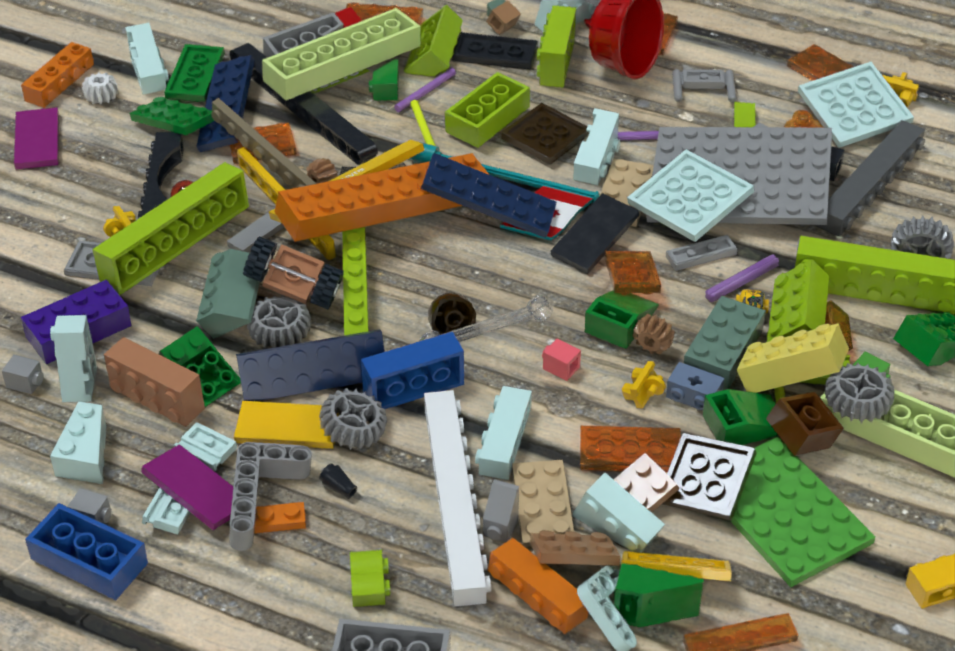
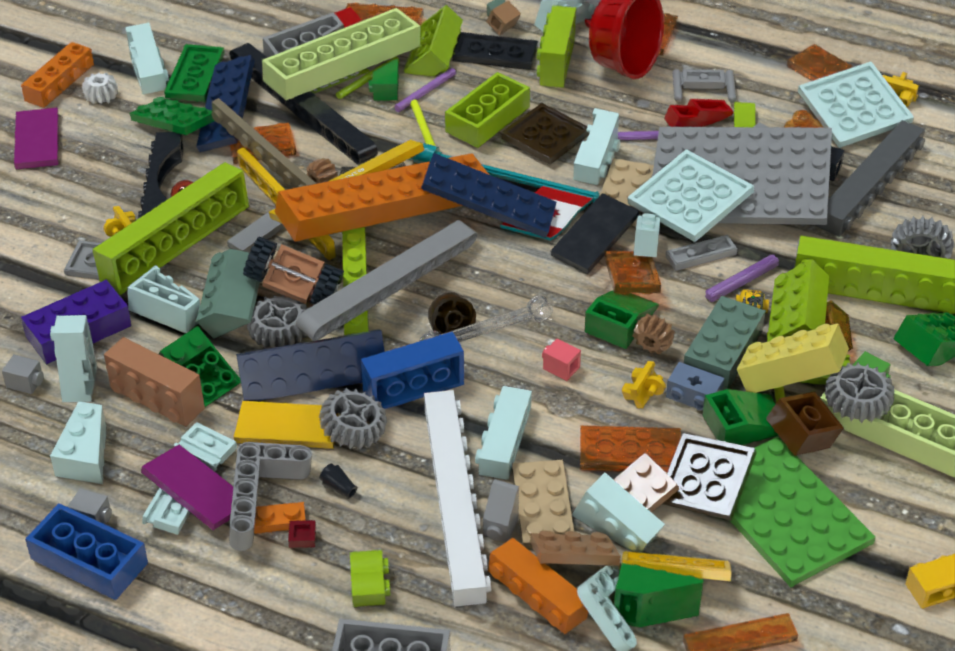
(163, 301): none -> light aqua wedge
(302, 534): none -> dark red plate
(359, 82): none -> lime bar
(385, 280): none -> light grey beam
(647, 235): none -> light aqua brick
(697, 113): none -> red slope

